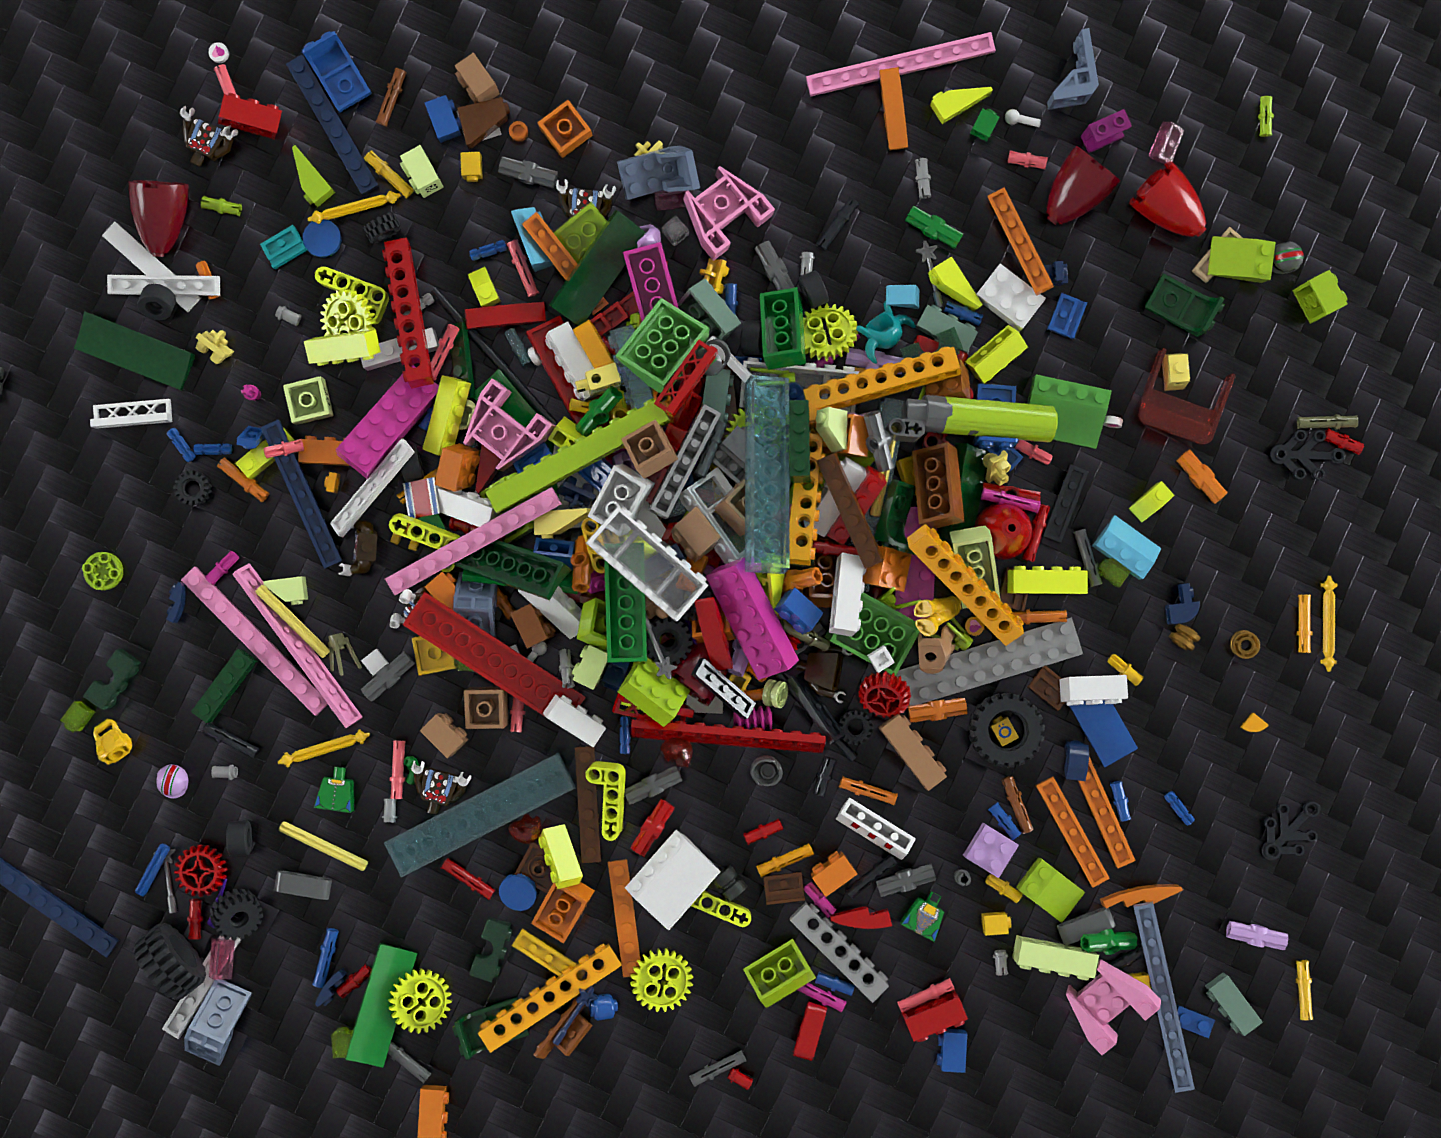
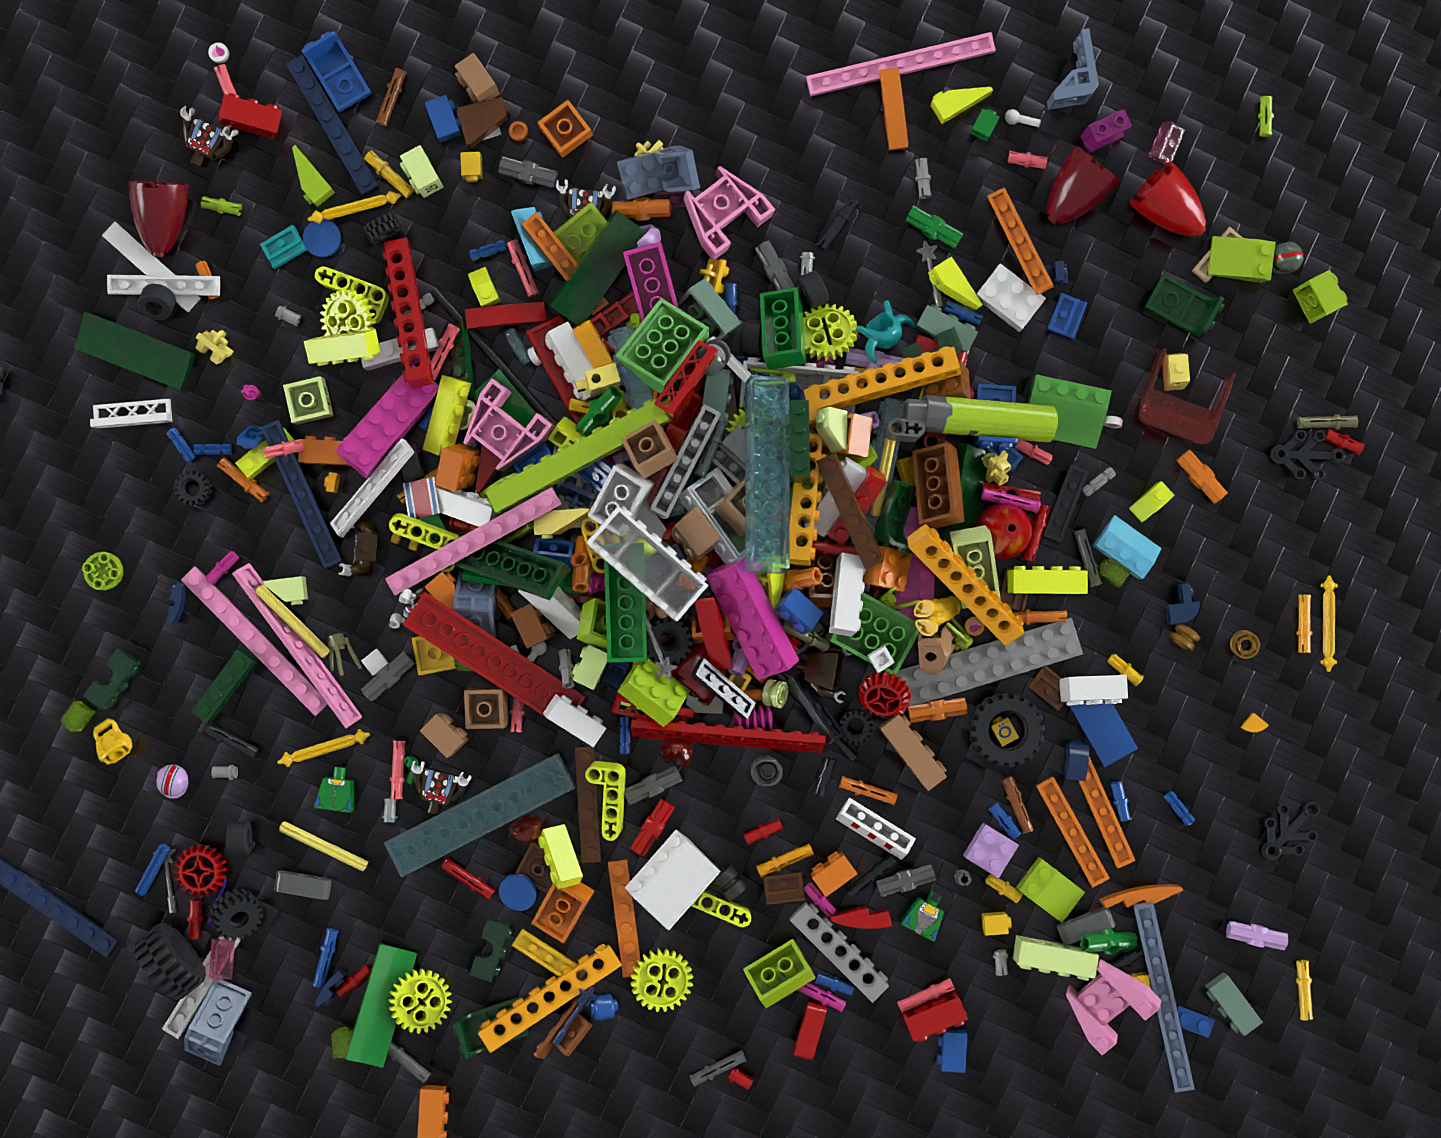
(643, 208): none -> orange piece
(675, 230): clear brick -> none
(878, 441): dark grey piece -> none
(903, 296): medium azure slope -> none
(996, 354): neon yellow brick -> none
(1099, 481): none -> light grey axle

